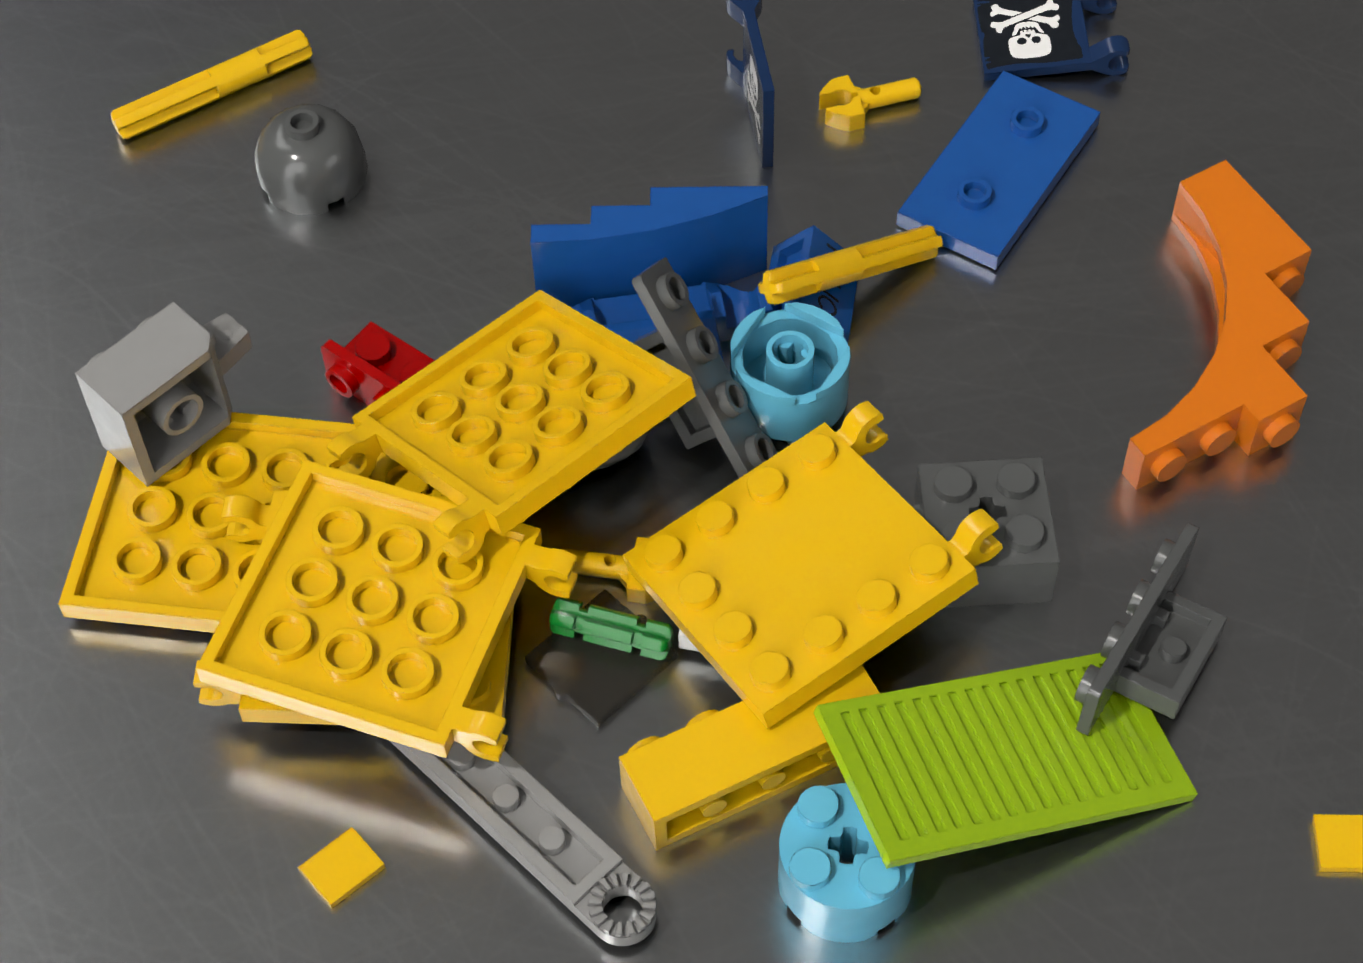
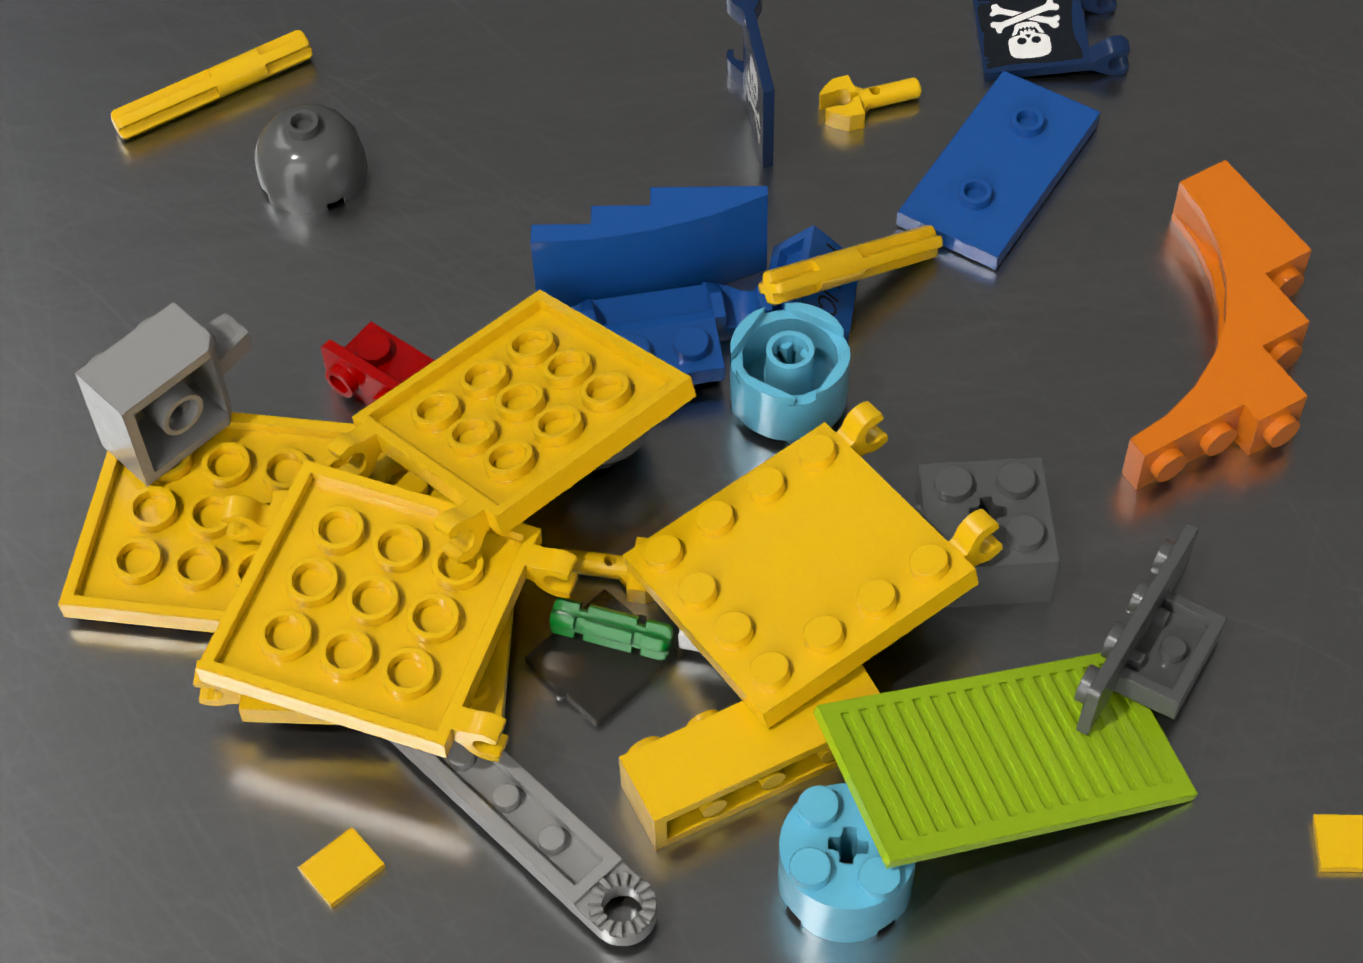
(692, 348): dark grey bracket -> none

